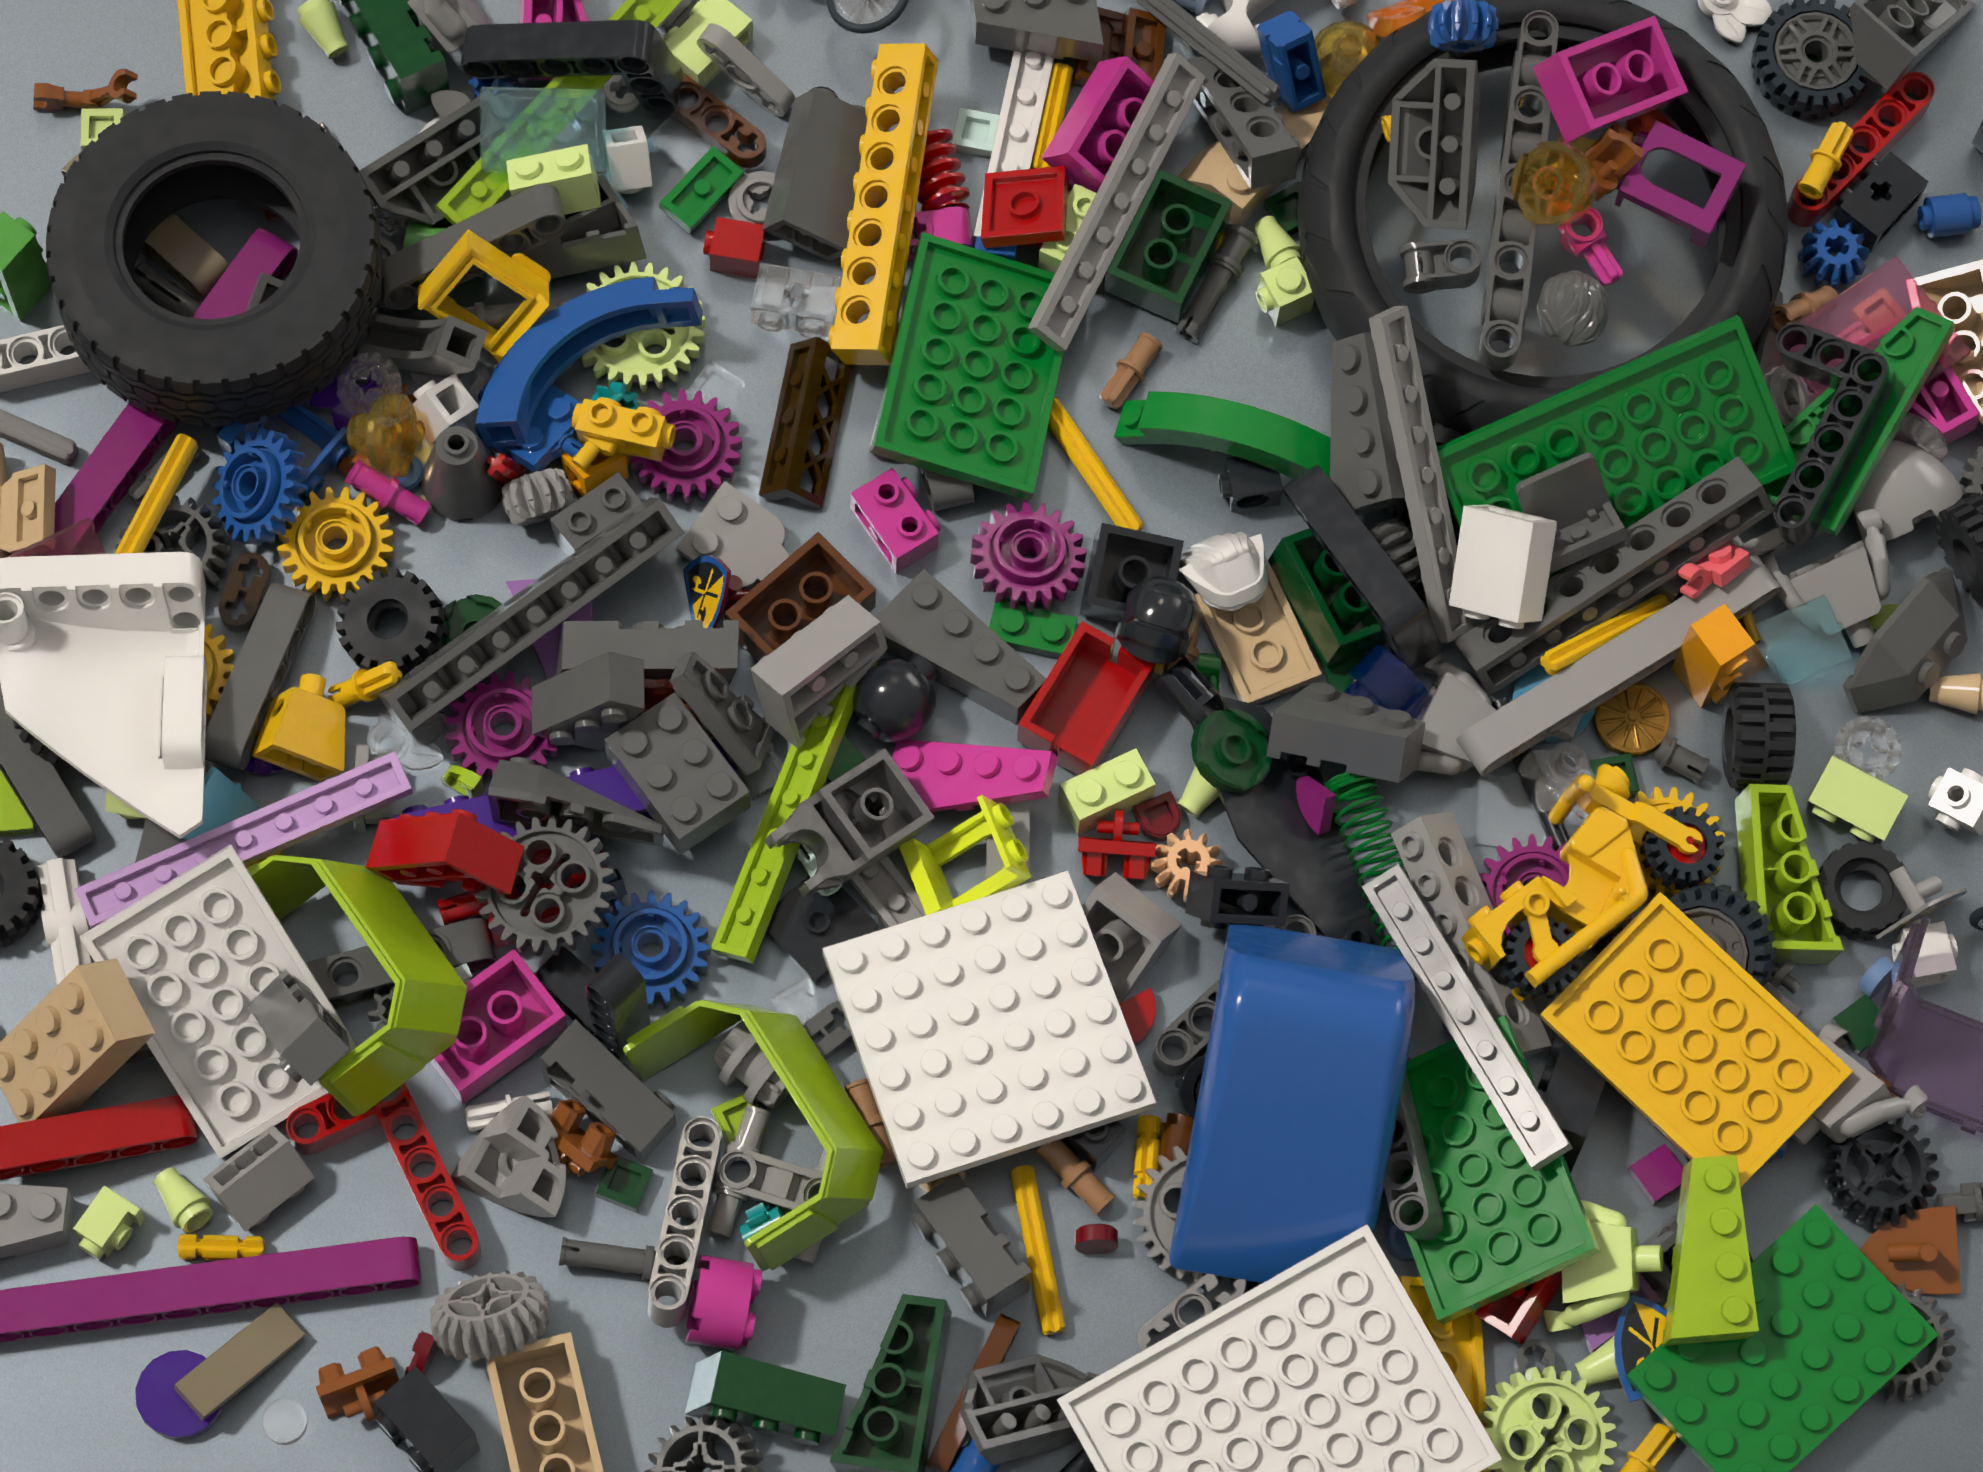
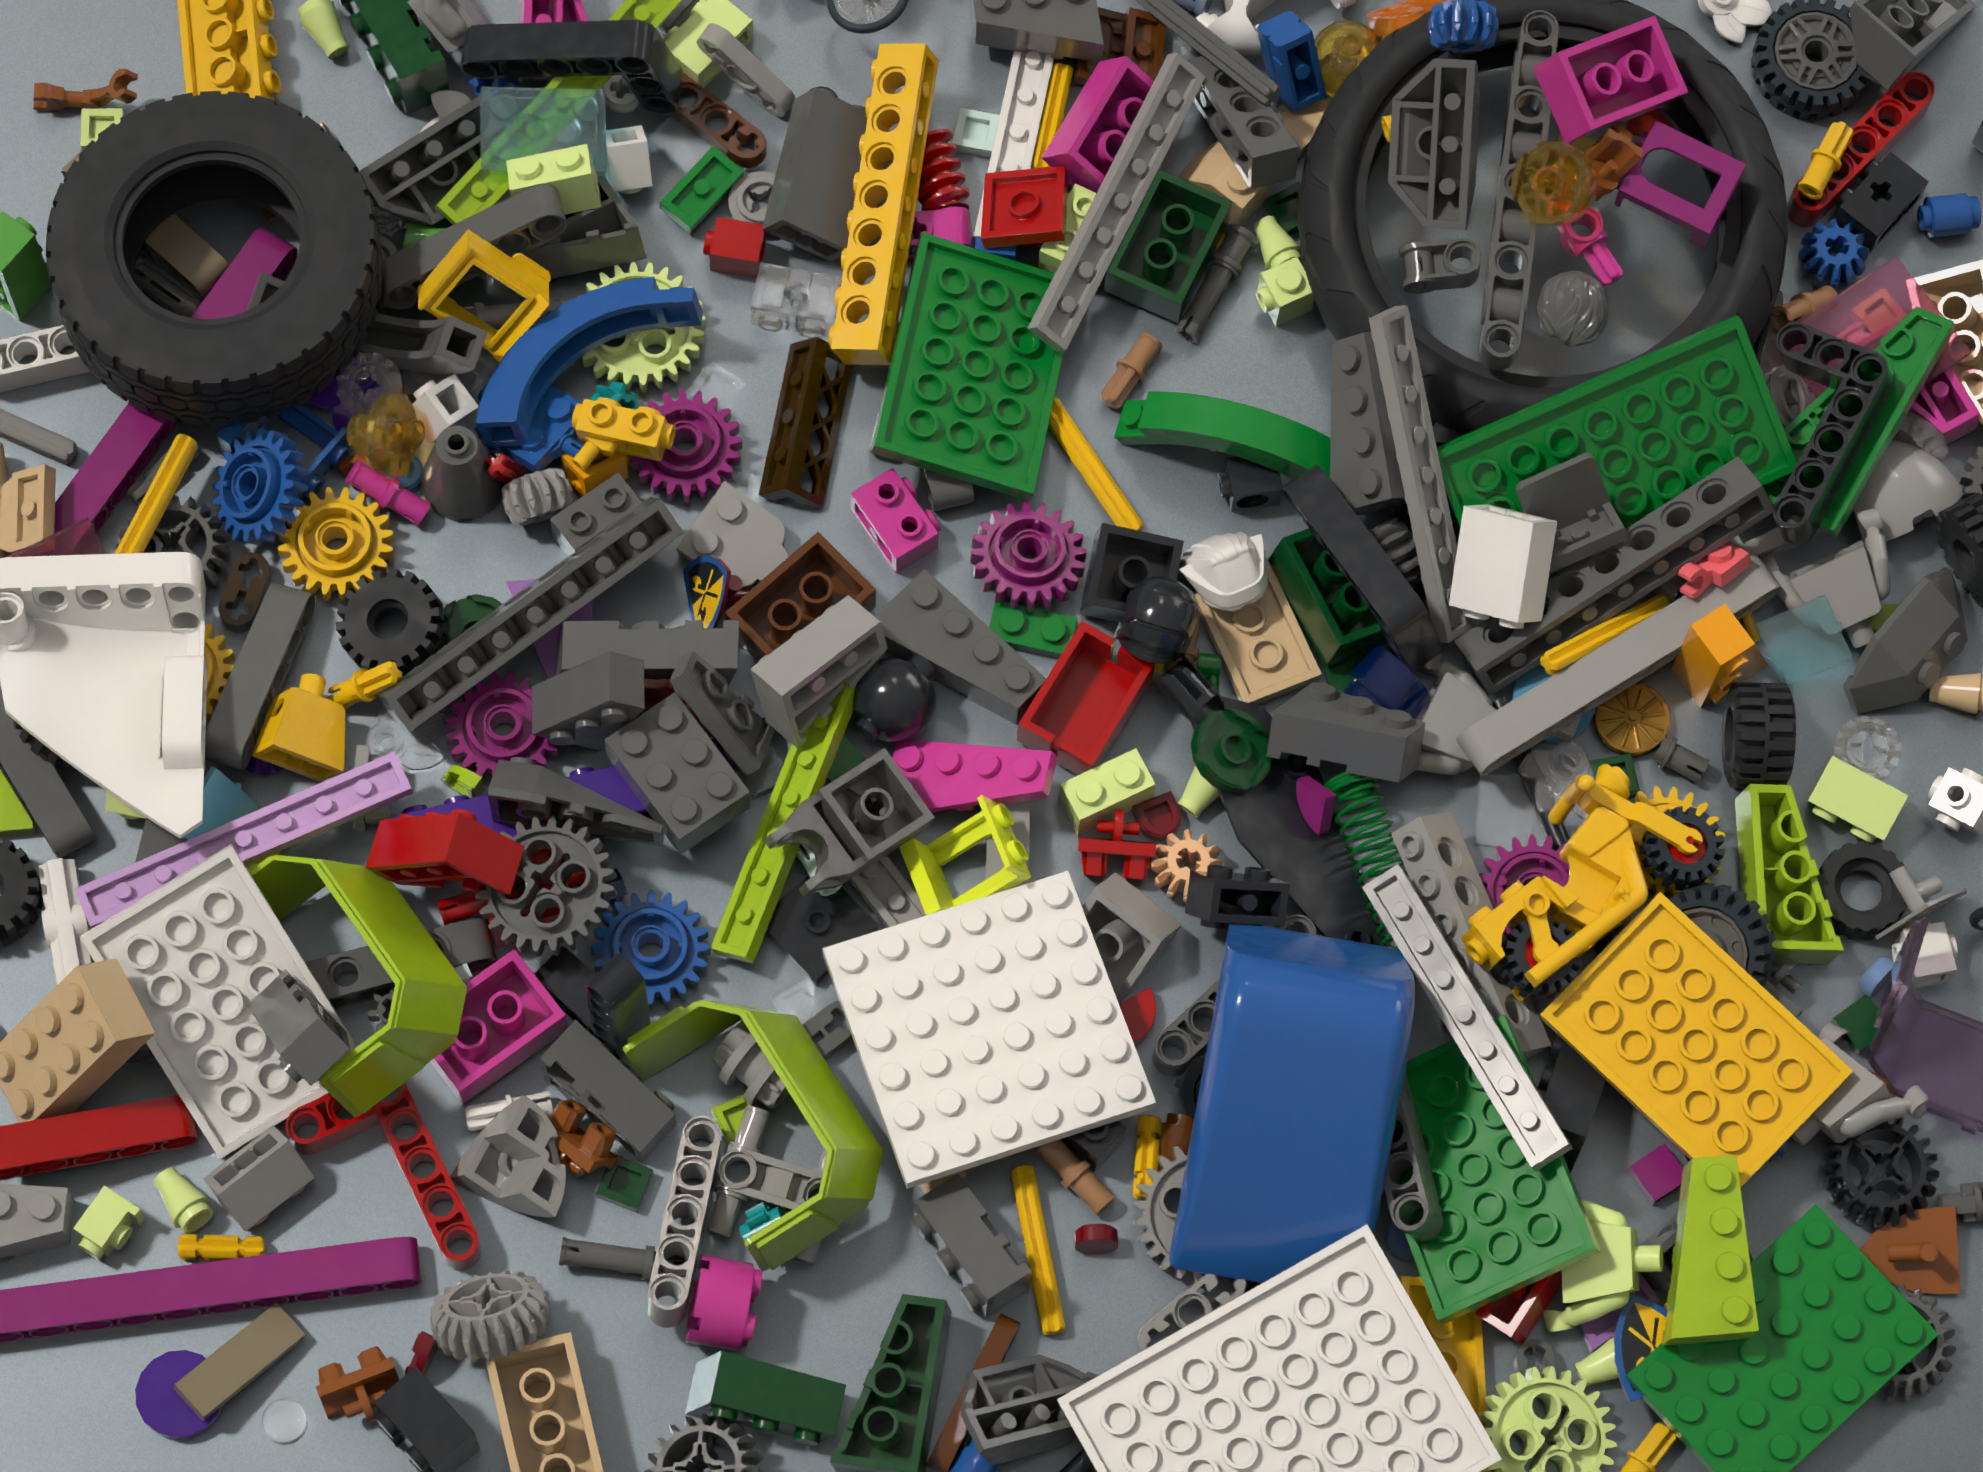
(864, 1101): medium nougat pin -> none

